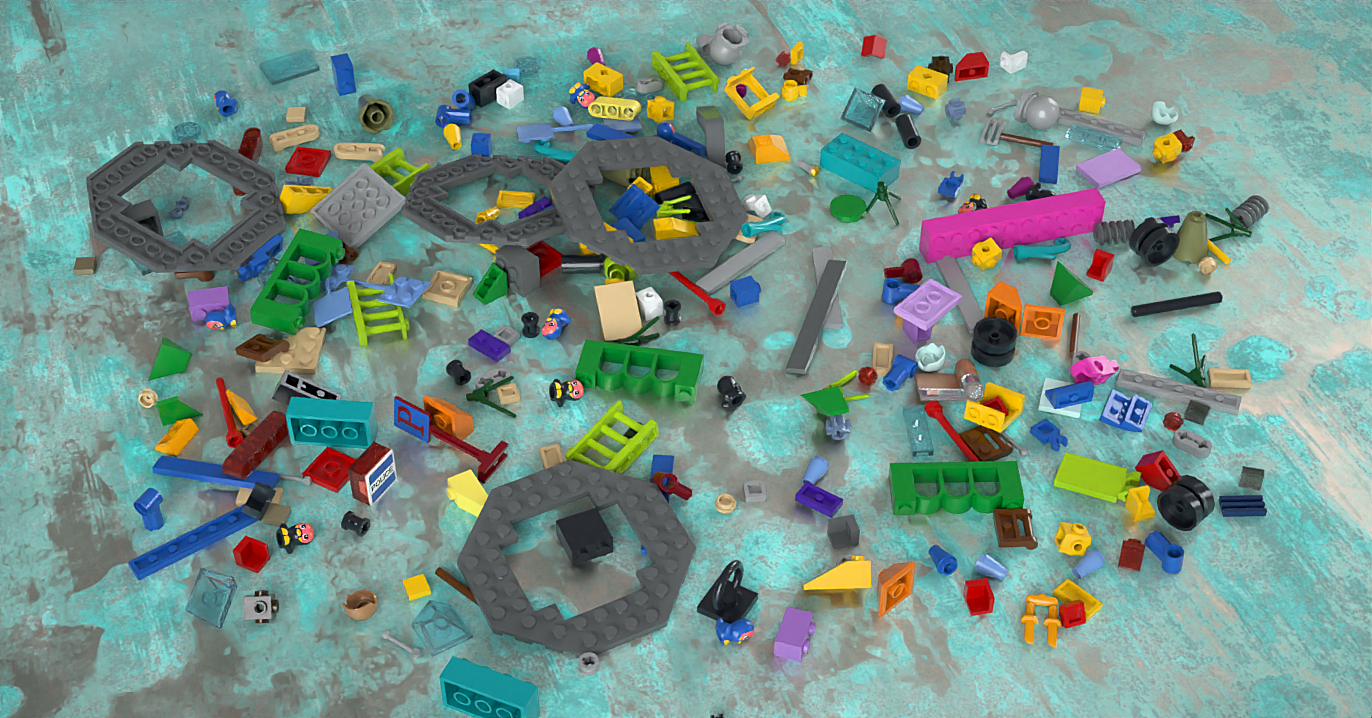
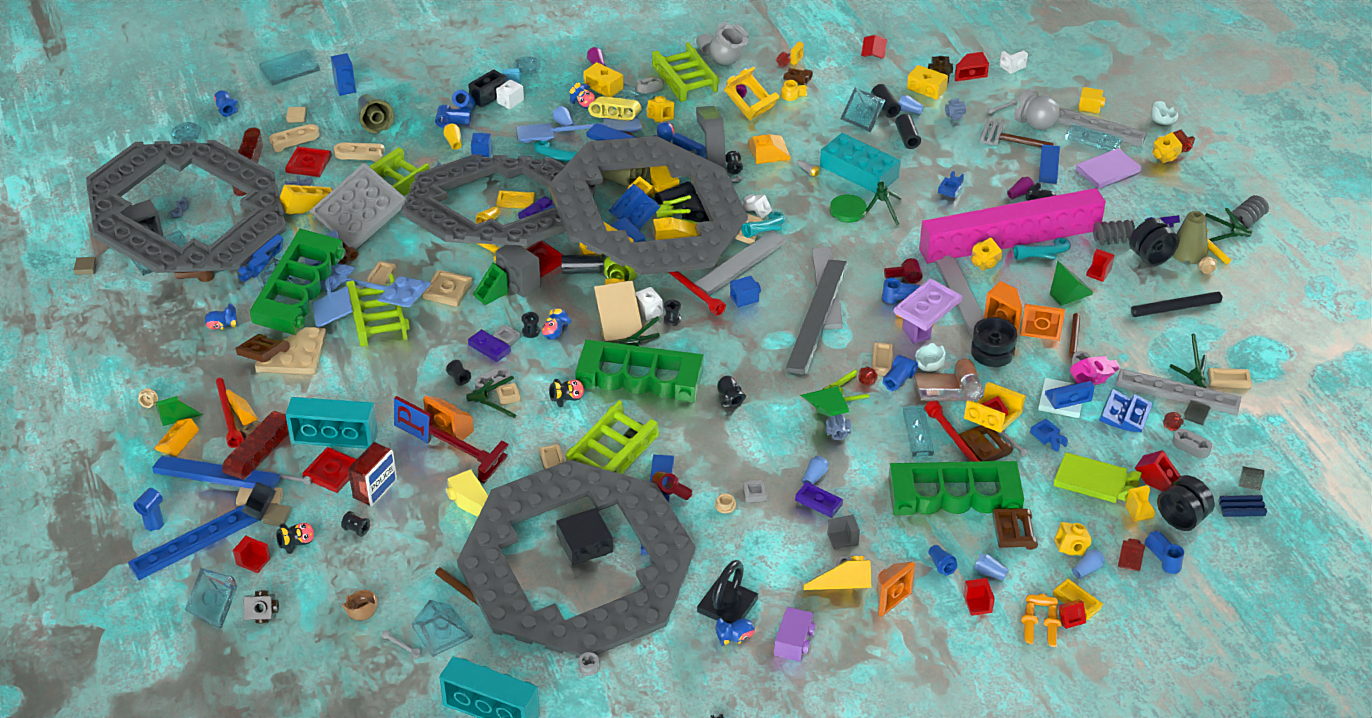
(169, 359): green slope -> none
(207, 300): medium lavender brick -> none
(296, 386): black slope -> none
(416, 587): yellow tile -> none
(975, 202): animal -> none

